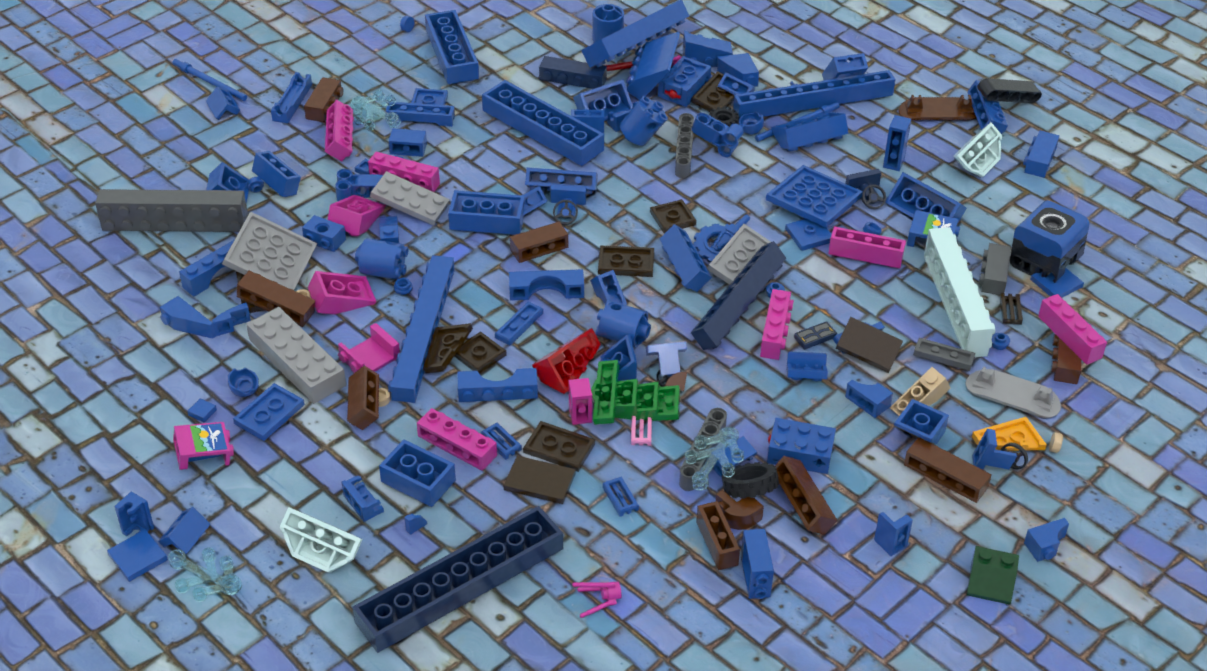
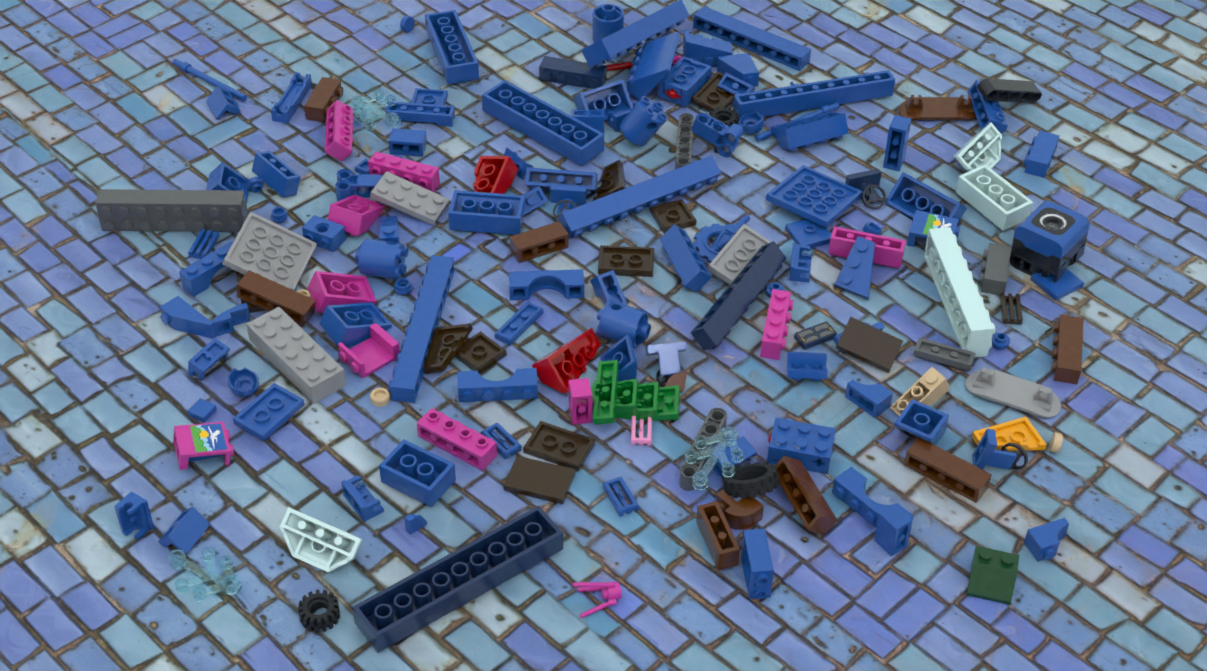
(137, 555): blue tile -> none
(201, 242): none -> blue tile
(207, 358): none -> blue hinge
(279, 214): none -> blue plate
(316, 601): none -> black tyre
(352, 322): none -> blue slope
(363, 398): reddish brown brick -> none
(494, 174): none -> red wedge
(519, 162): none -> blue hinge
(612, 180): none -> dark brown wing
(639, 196): none -> blue brick
(752, 38): none -> blue brick
(800, 263): none -> blue hinge
(841, 67): blue window -> none
(850, 489): none -> blue arch
(857, 269): none -> blue wing
(994, 197): none -> light aqua brick
(1072, 329): dark pink brick -> none

